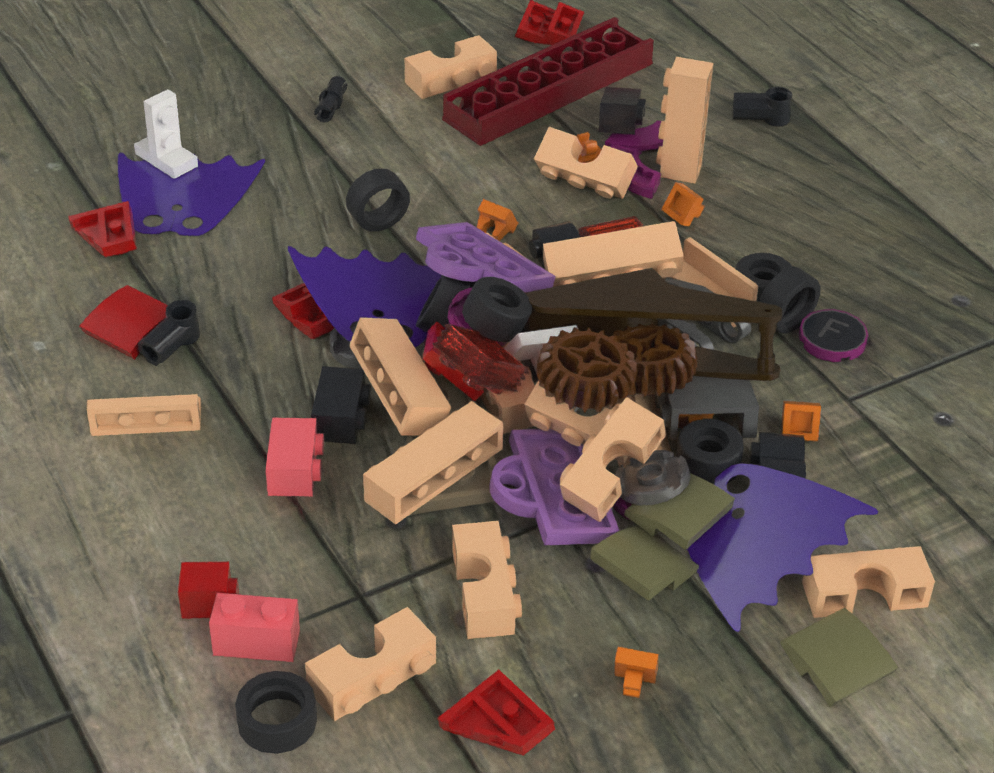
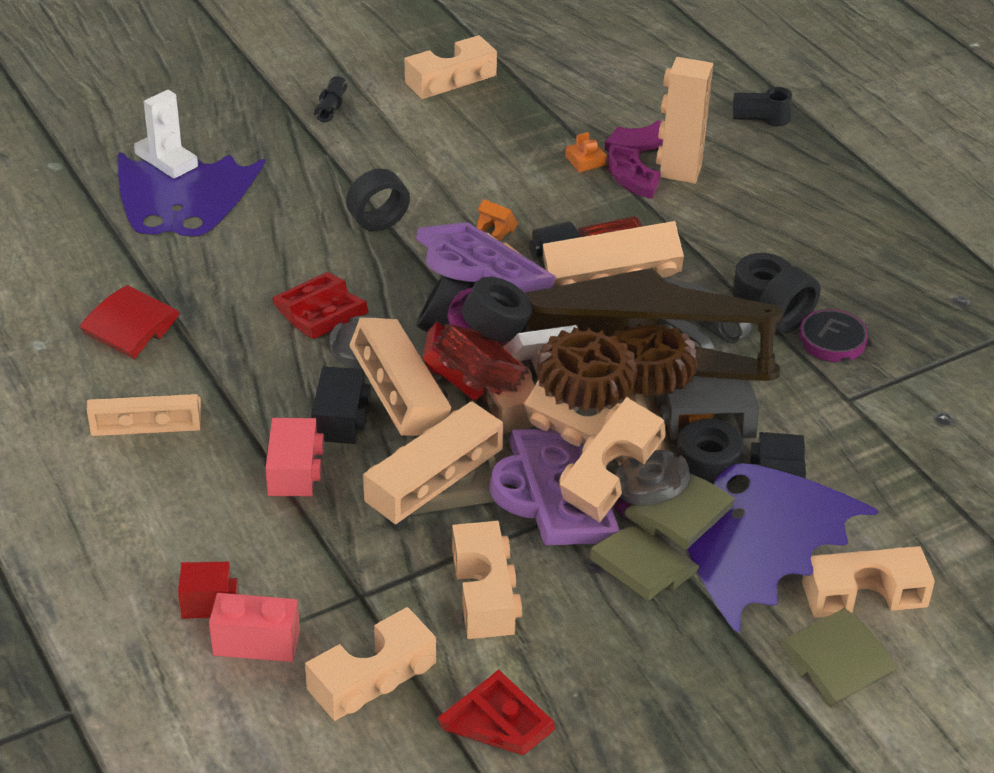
(107, 228): red wing -> none
(177, 329): black piece -> none
(283, 736): black tyre -> none
(364, 284): dark purple piece -> none
(546, 84): dark red tile -> none
(548, 25): red slope -> none
(607, 174): light nougat arch -> none
(621, 110): black brick -> none
(634, 668): orange tile -> none
(683, 204): orange tile -> none
(710, 271): light nougat panel -> none
(801, 419): orange tile -> none

